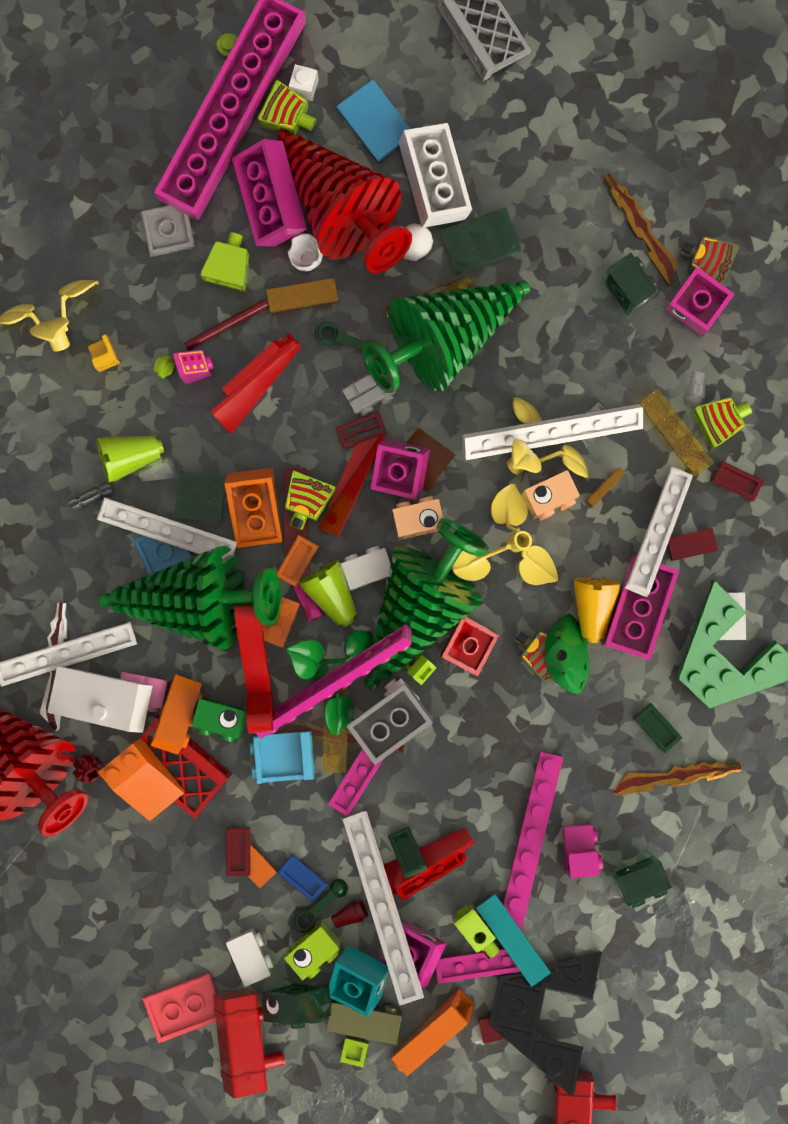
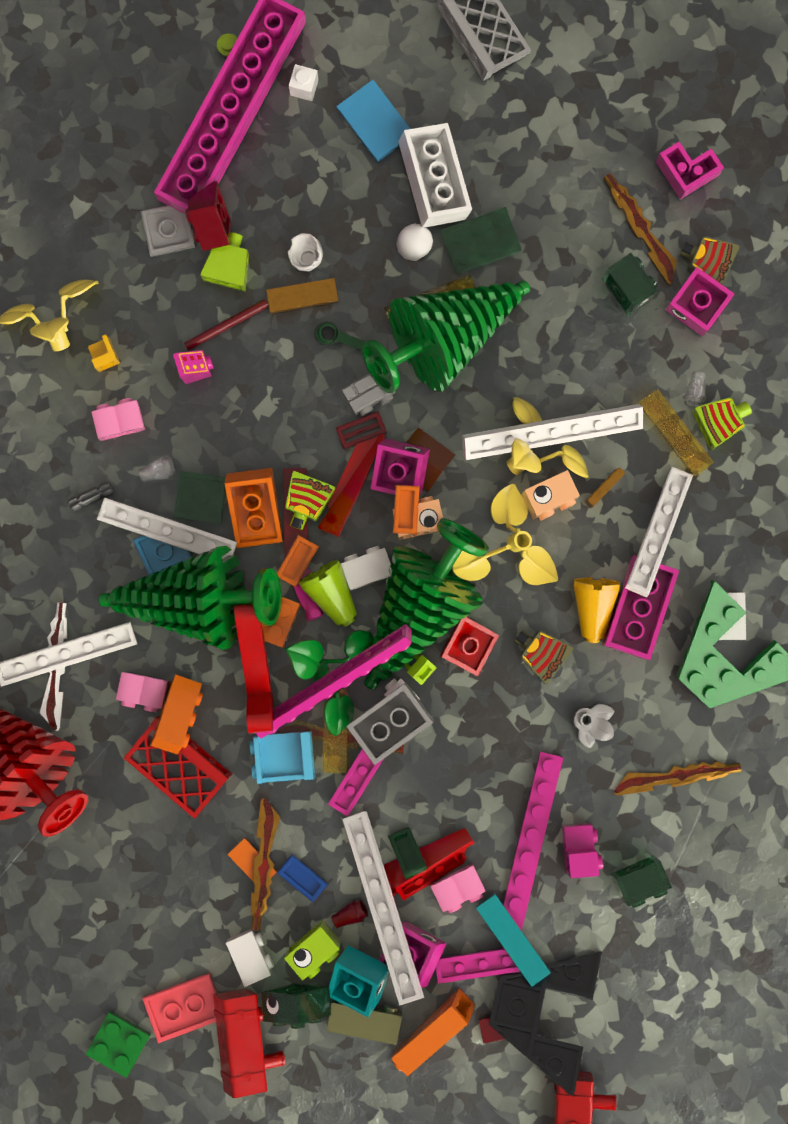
(87, 768): dark red gear -> none
(100, 699): white brick -> none
(118, 419): none -> bright pink brick
(118, 1044): none -> green plate
(127, 454): lime cone -> none
(141, 780): orange slope -> none
(164, 366): lime plate -> none
(209, 217): none -> dark red slope
(219, 718): green brick -> none
(238, 851): dark red tile -> none
(253, 382): red wedge -> none
(263, 865): none -> pearl gold sword
(269, 193): dark pink brick -> none
(285, 111): lime torso -> none
(337, 889): dark green piece -> none
(347, 204): red plant -> none
(354, 1051): lime plate -> none
(406, 509): none -> orange tile
(458, 888): none -> bright pink brick
(469, 924): lime torso -> none
(575, 658): green piece -> none
(596, 726): none -> light grey plate
(657, 728): dark green tile -> none
(688, 174): none -> dark pink brick
(692, 544): dark red tile -> none
(737, 481): dark red tile -> none

